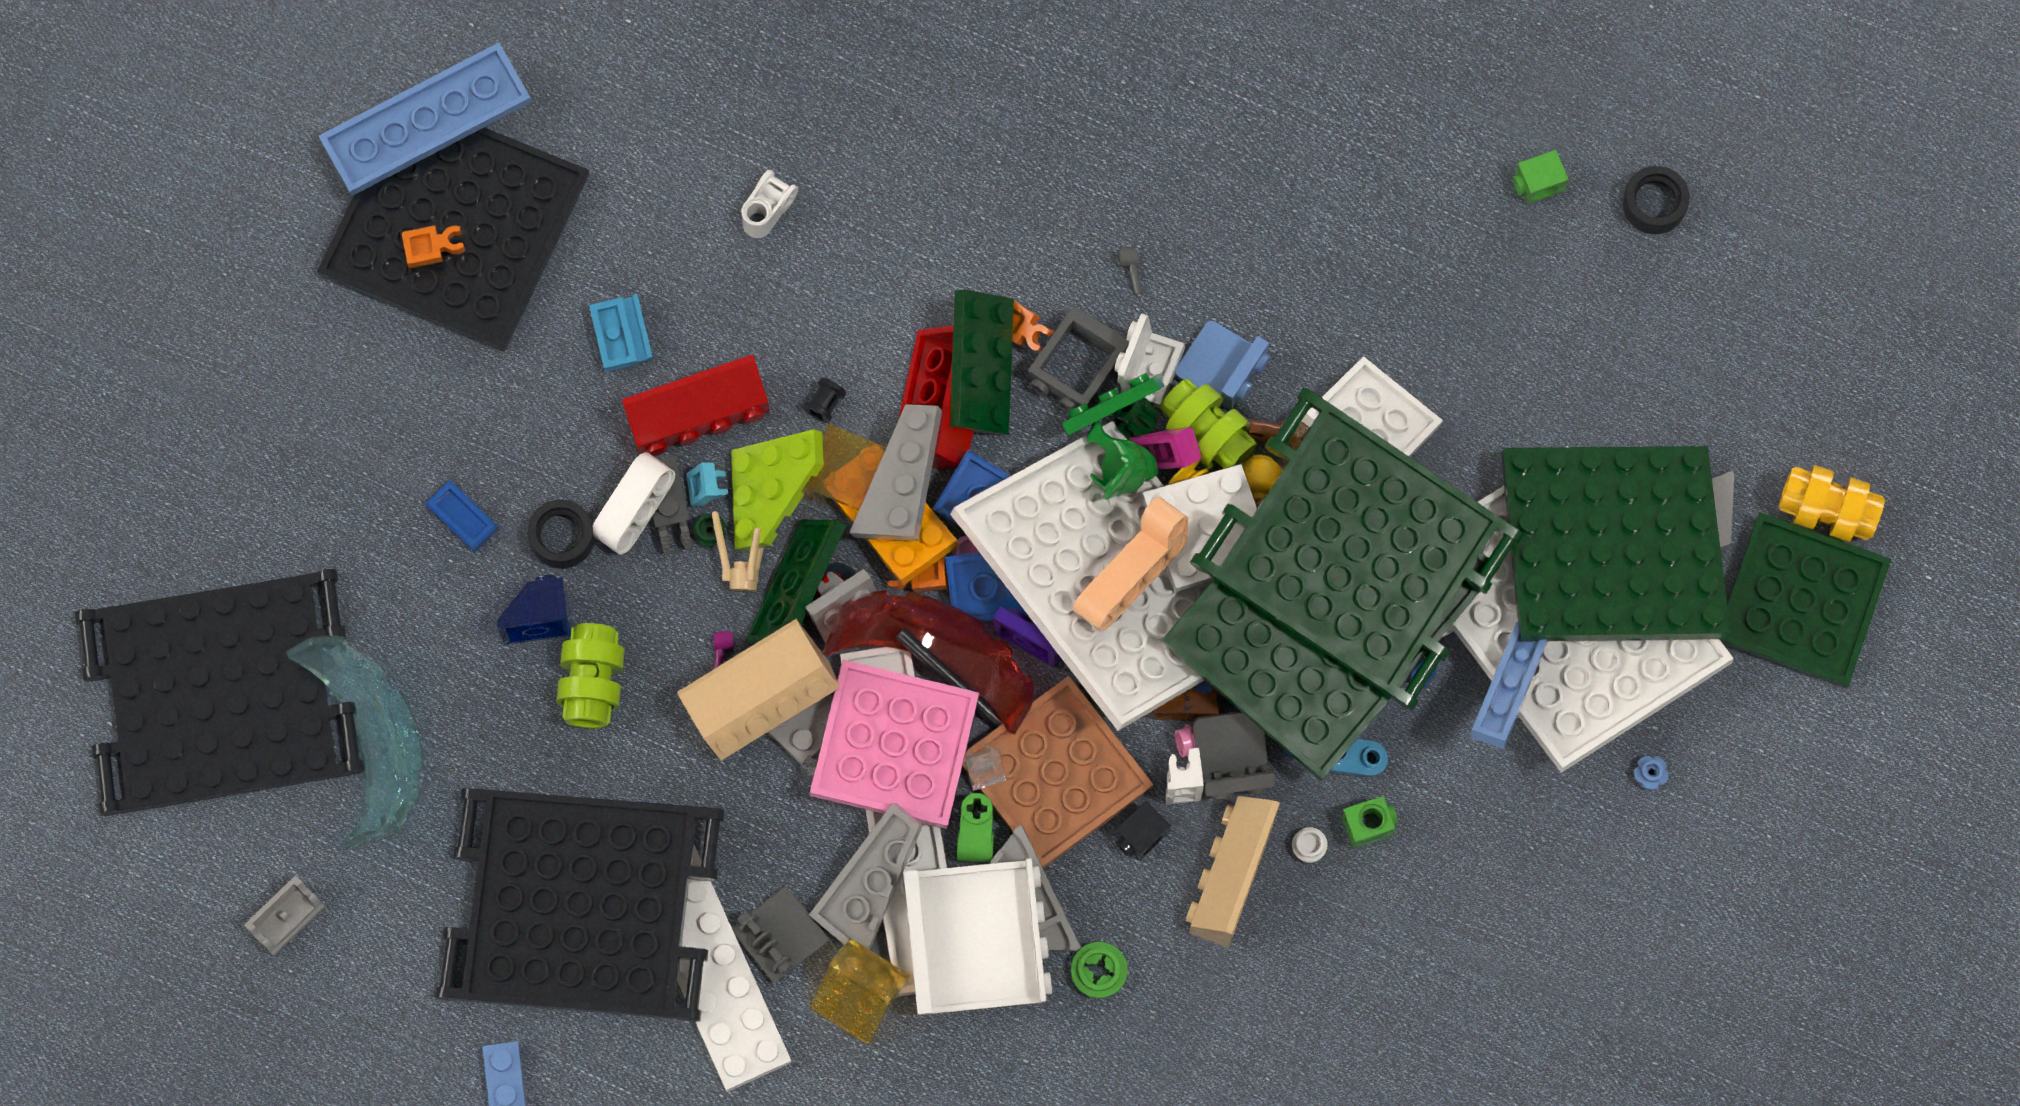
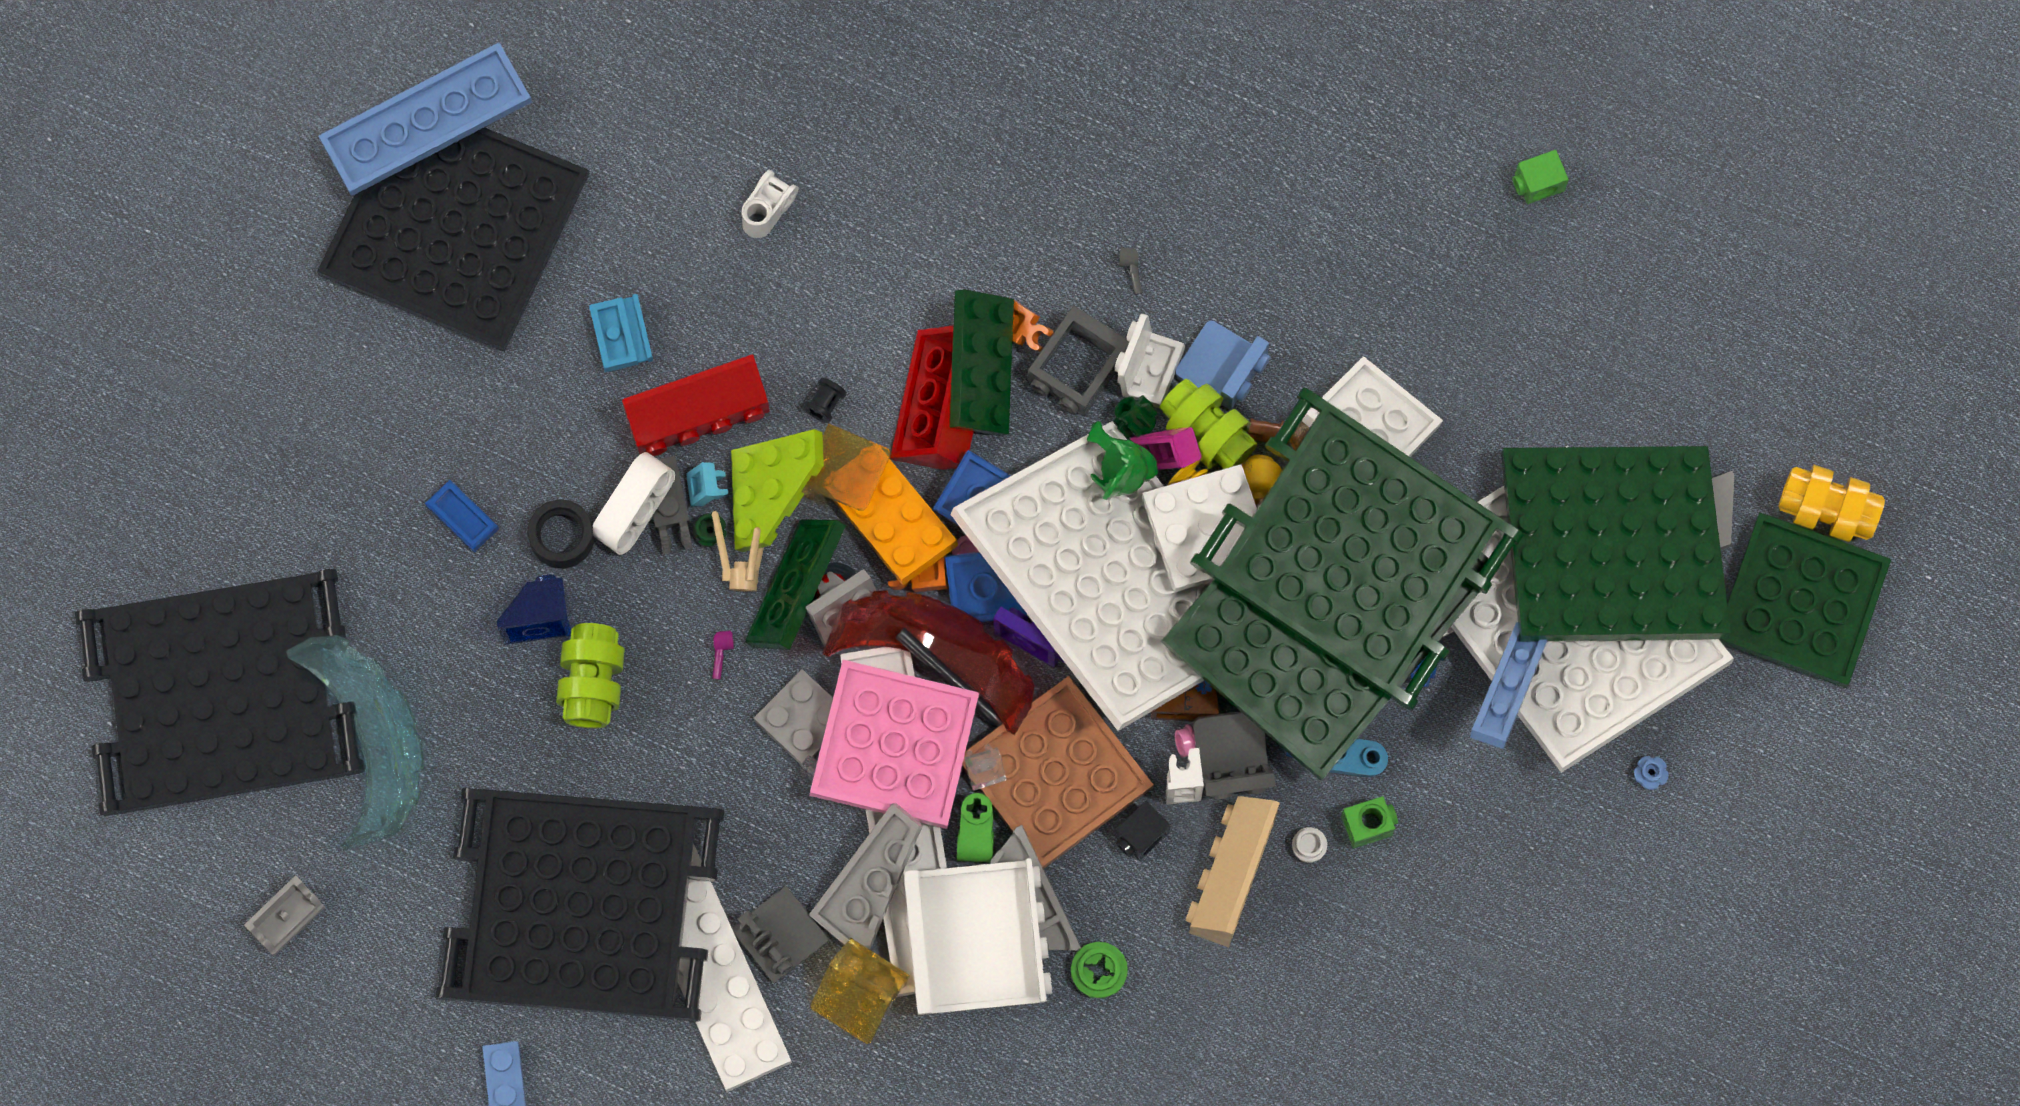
(425, 246): orange plate -> none
(758, 689): tan slope -> none
(900, 485): light grey wing -> none
(1112, 402): green plate -> none
(1136, 566): light nougat beam -> none
(1661, 175): black tyre -> none

